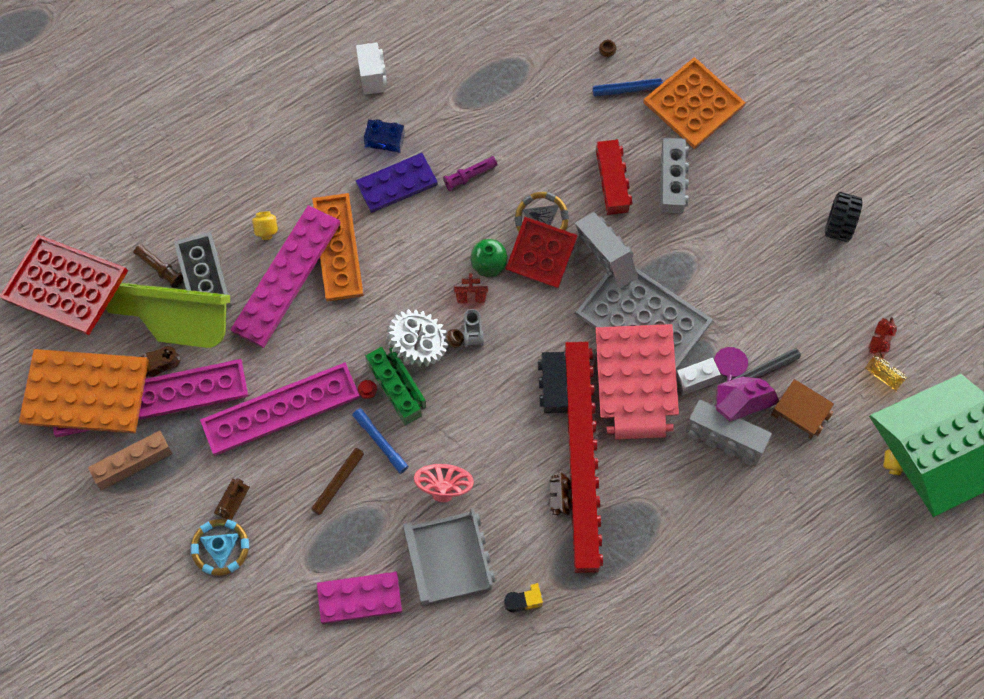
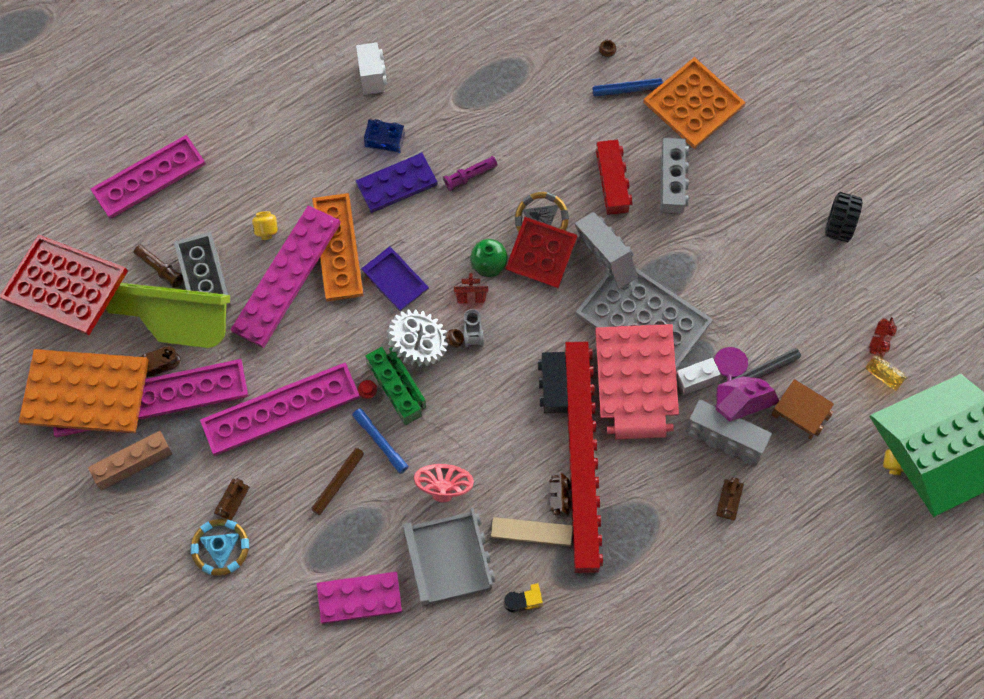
(148, 176): none -> dark pink plate
(394, 278): none -> dark purple piece
(531, 531): none -> tan tile
(730, 498): none -> reddish brown hinge

